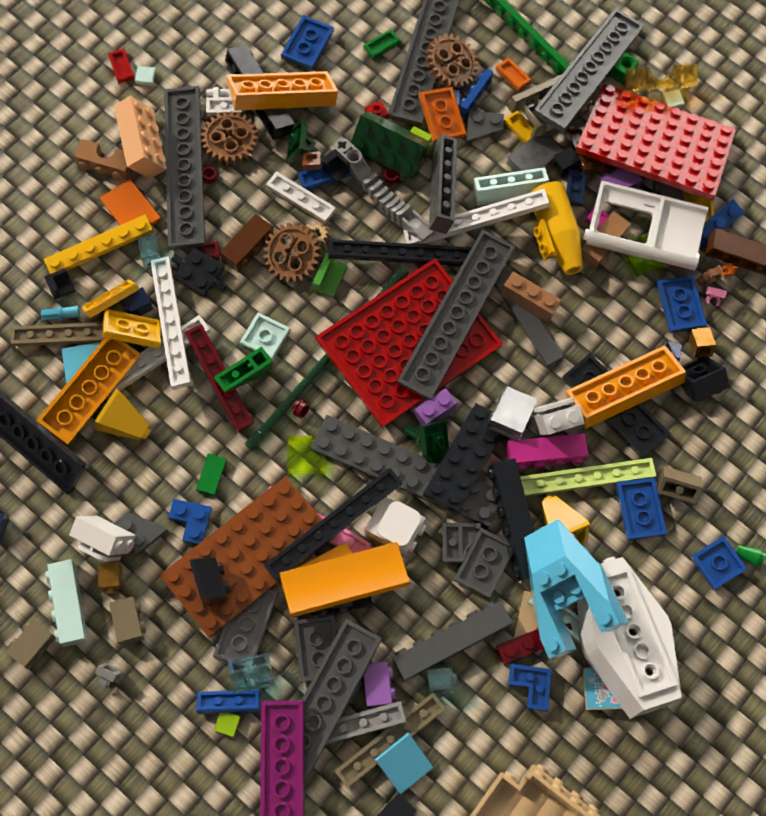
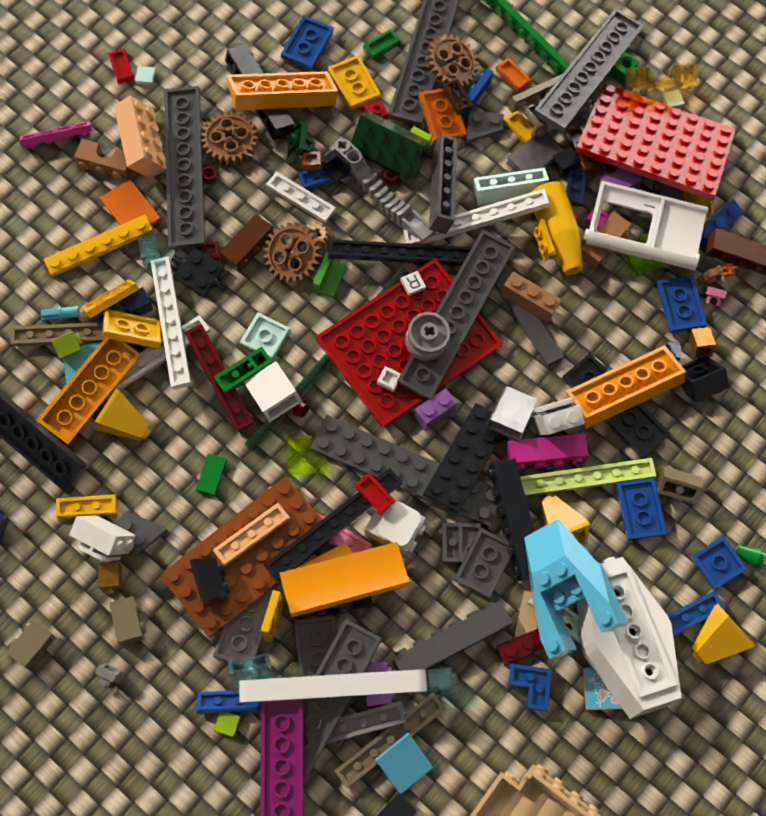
(49, 136): none -> dark pink plate
(59, 283): black panel -> none
(67, 344): none -> lime brick
(67, 603): light aqua brick -> none
(86, 506): none -> yellow tile
(196, 517): blue plate -> none
(219, 104): white plate -> none
(251, 534): none -> light nougat tile
(272, 391): none -> white brick
(272, 616): none -> yellow tile
(333, 685): none -> white beam
(354, 83): none -> yellow tile
(374, 493): none -> red tile
(388, 379): none -> white tile
(413, 283): none -> white tile
(427, 336): none -> light grey wheel
(431, 439): dark green piece -> none
(469, 105): none -> dark brown tile
(694, 613): none -> blue plate
(719, 638): none -> yellow slope

